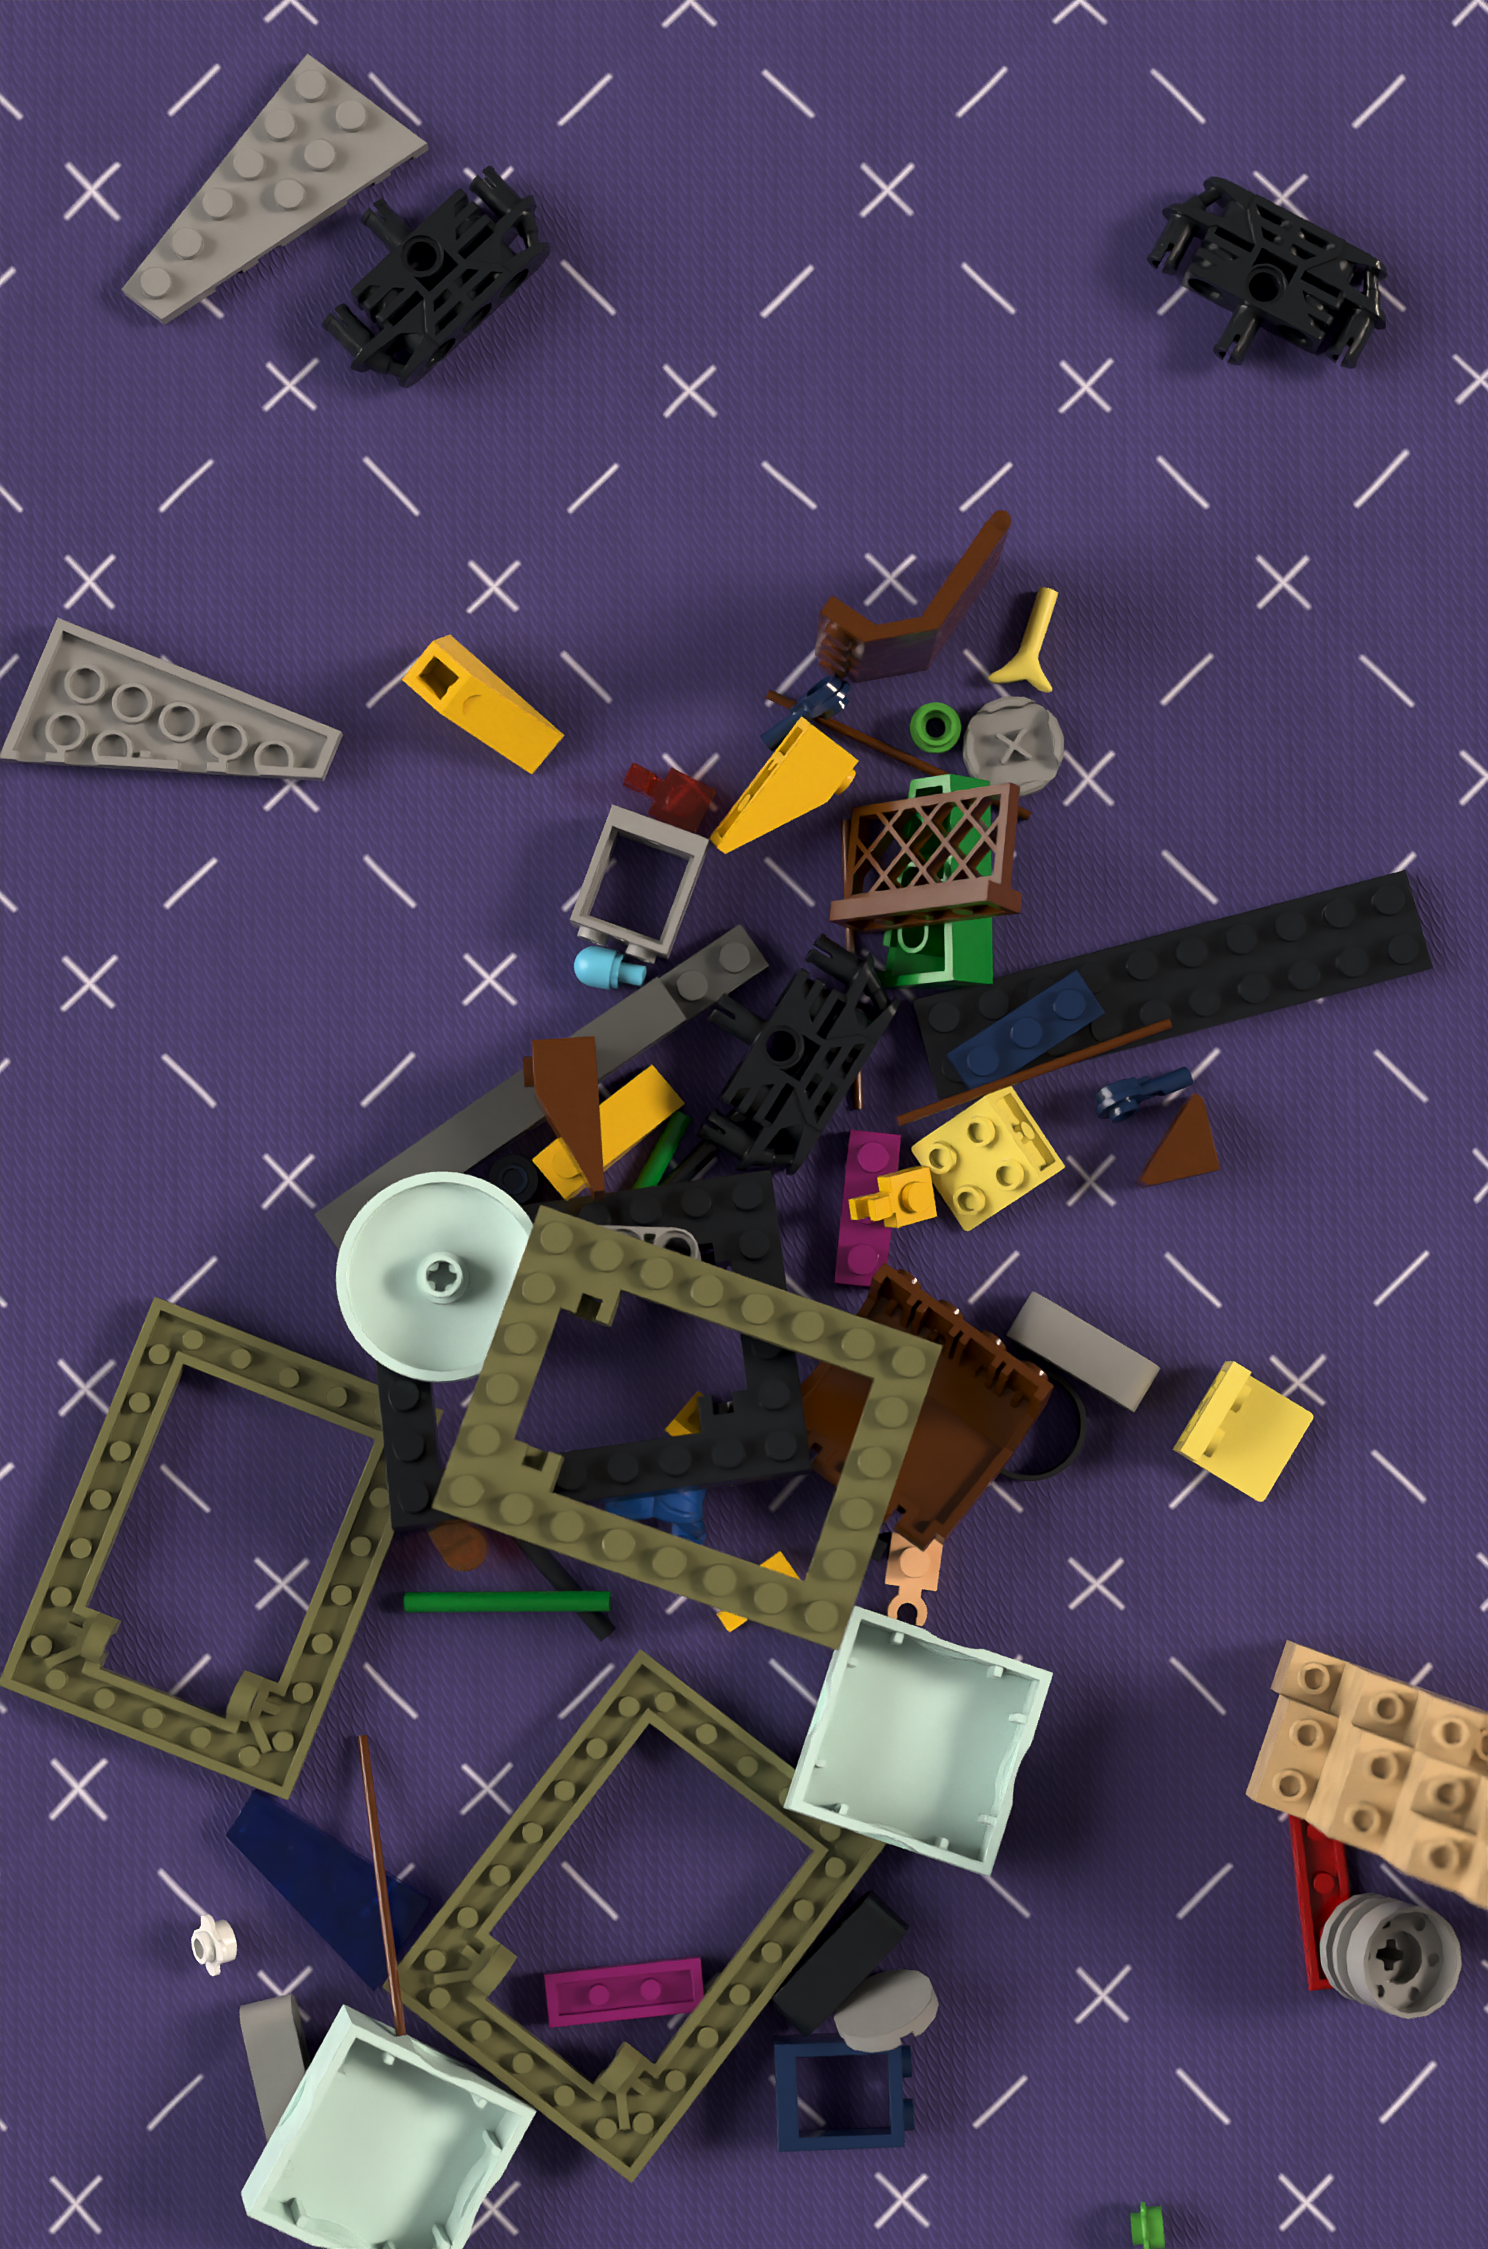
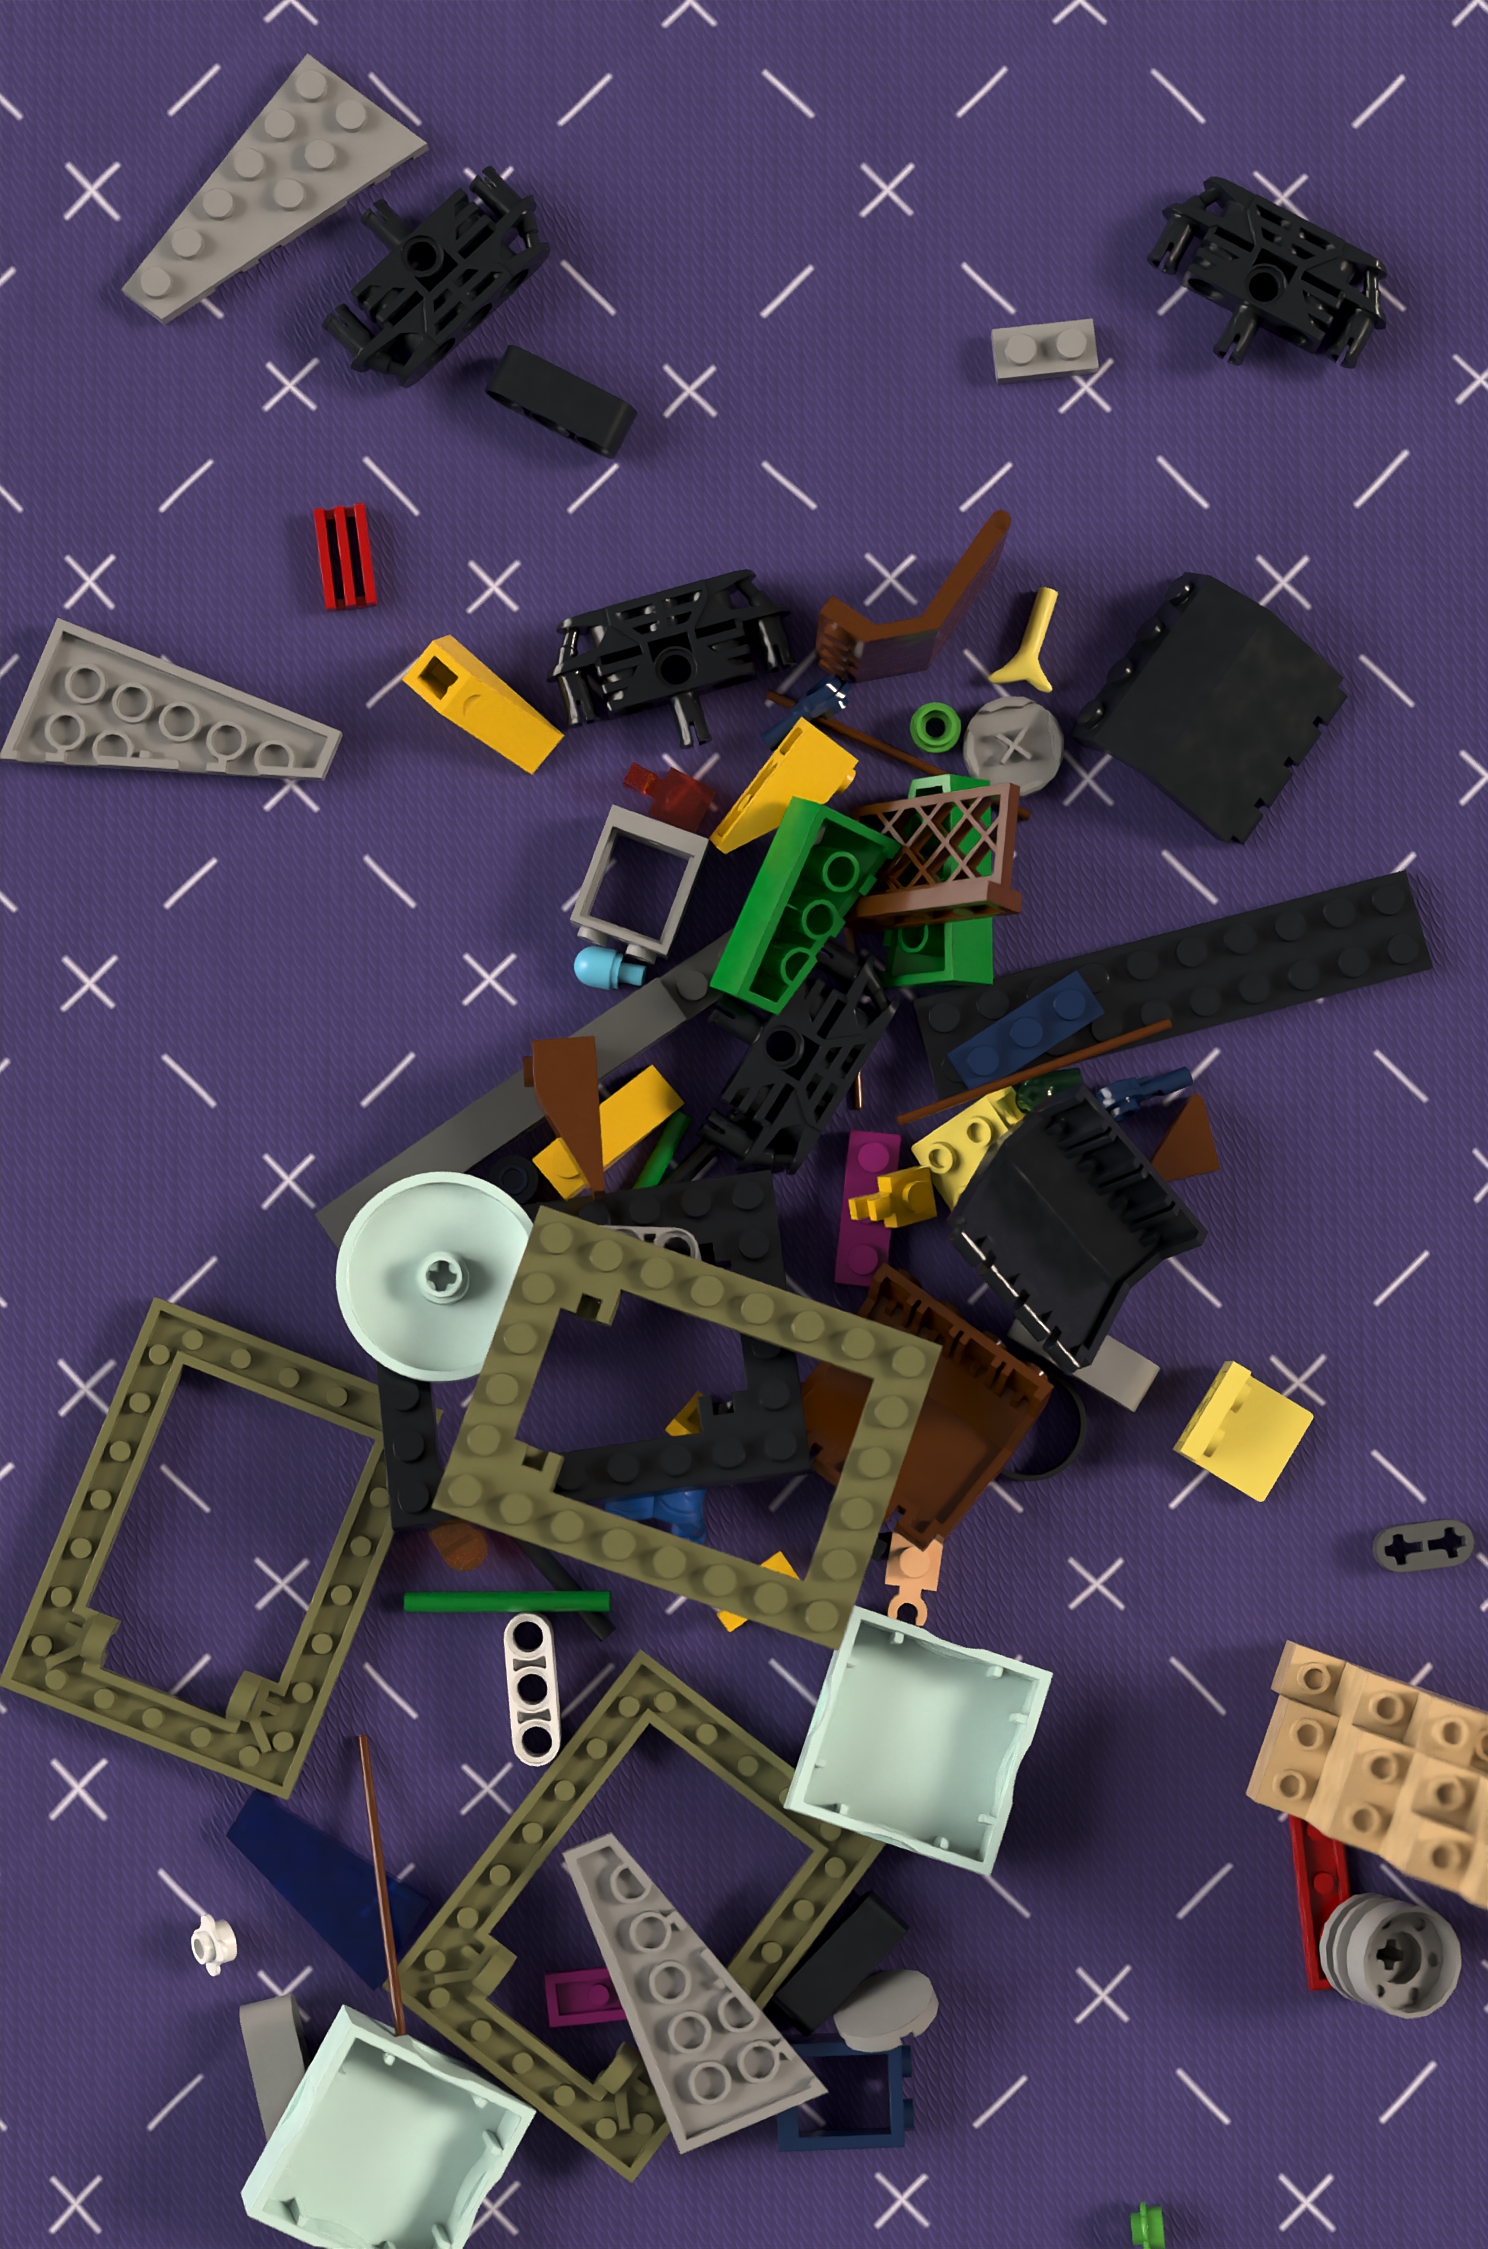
(340, 515): none -> red tile
(528, 1713): none -> white beam
(561, 401): none -> black beam
(662, 622): none -> black piece
(697, 2029): none -> light grey wing
(798, 902): none -> green wedge
(1044, 351): none -> light grey plate
(1045, 1085): none -> clear green arm
(1068, 1223): none -> black hinge
(1213, 705): none -> black hinge
(1424, 1557): none -> dark grey beam

